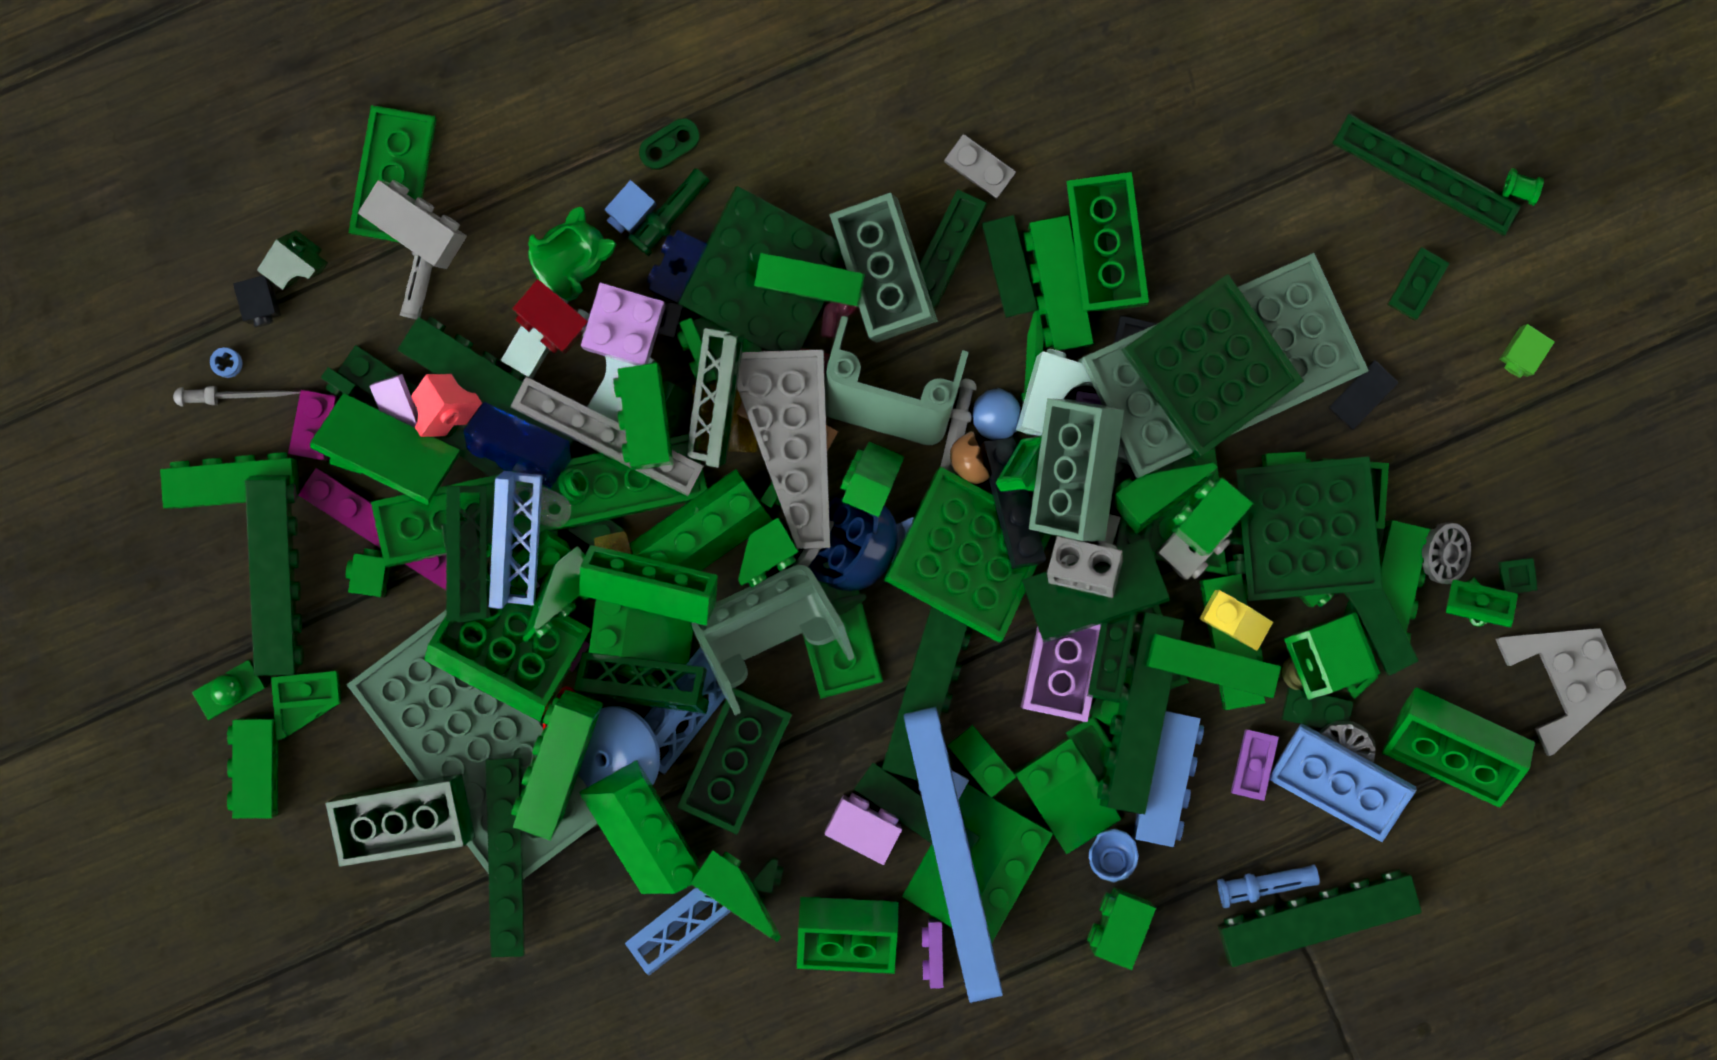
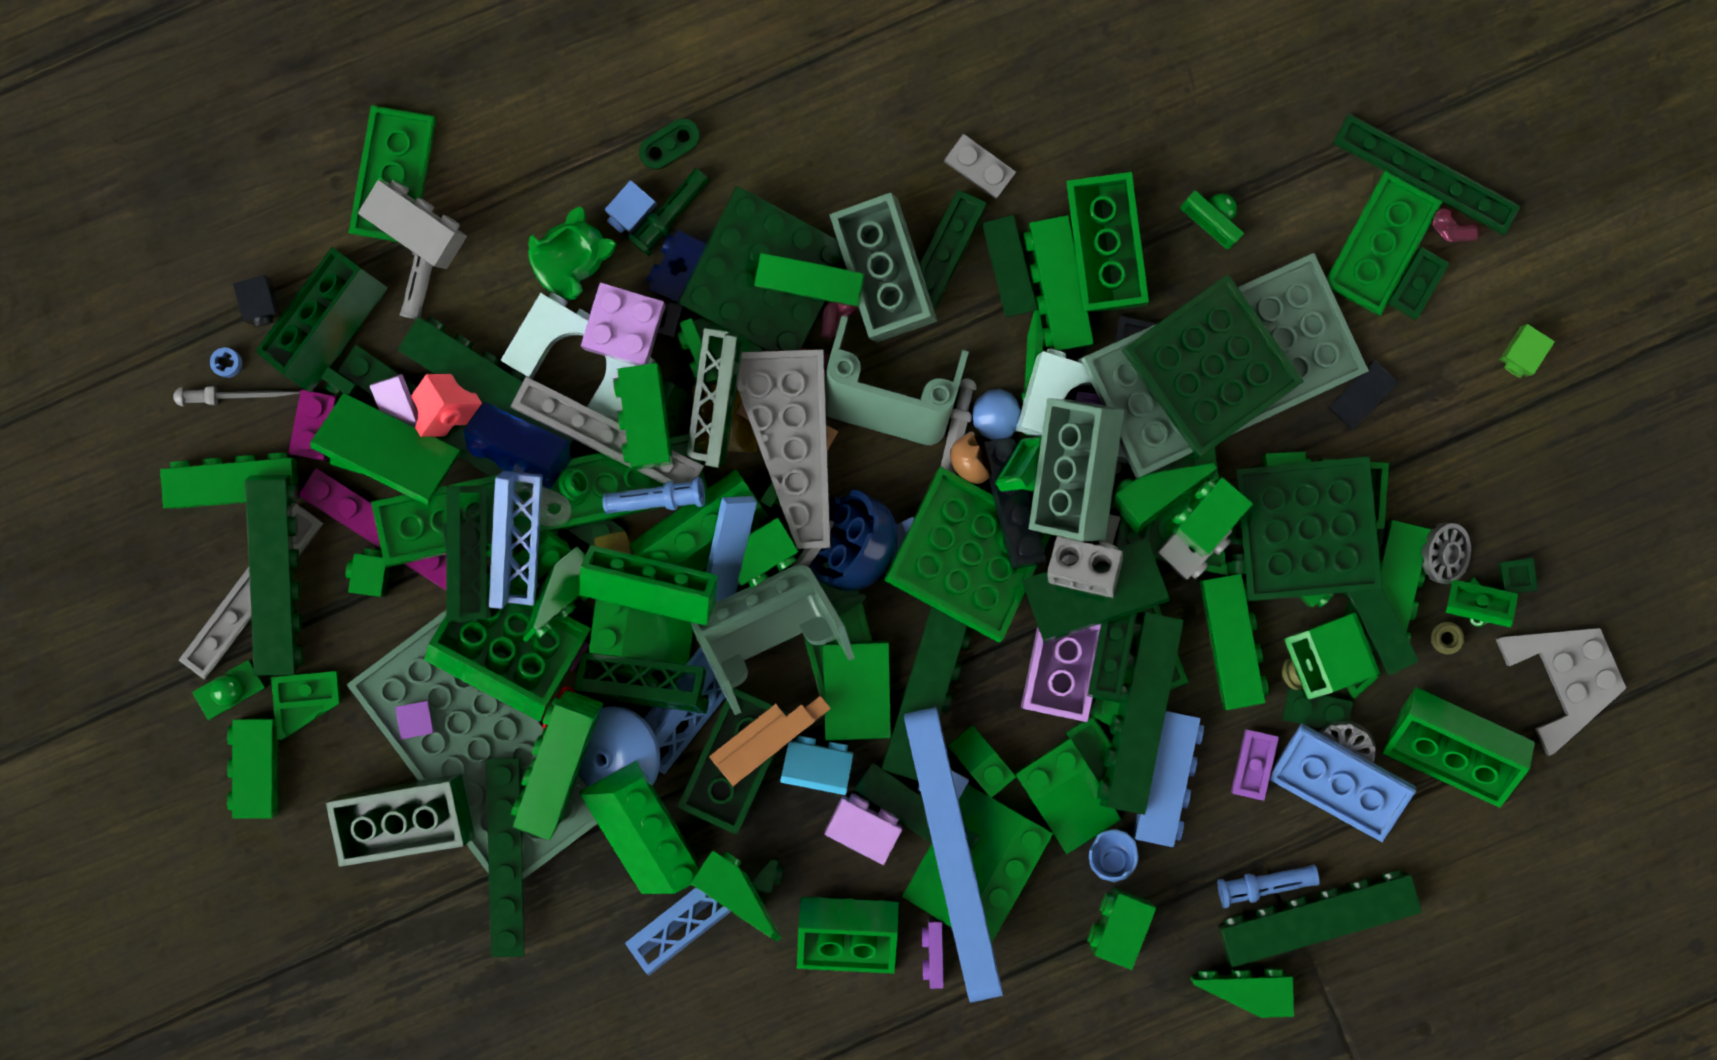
(235, 610): none -> light grey tile
(291, 258): brick -> none
(321, 320): none -> dark green slope
(415, 719): none -> medium lavender tile
(551, 317): dark red brick -> none
(668, 496): none -> medium blue pin
(730, 542): none -> medium blue tile
(764, 738): none -> medium nougat piece
(817, 765): none -> medium azure slope
(857, 691): none -> green tile
(871, 478): green brick -> none
(1213, 666): green tile -> none
(1214, 216): none -> green tile
(1236, 619): light yellow slope -> none
(1259, 994): none -> green slope
(1382, 243): none -> green tile
(1451, 230): none -> clear pink arm
(1457, 638): none -> olive plate
(1523, 186): green bush -> none

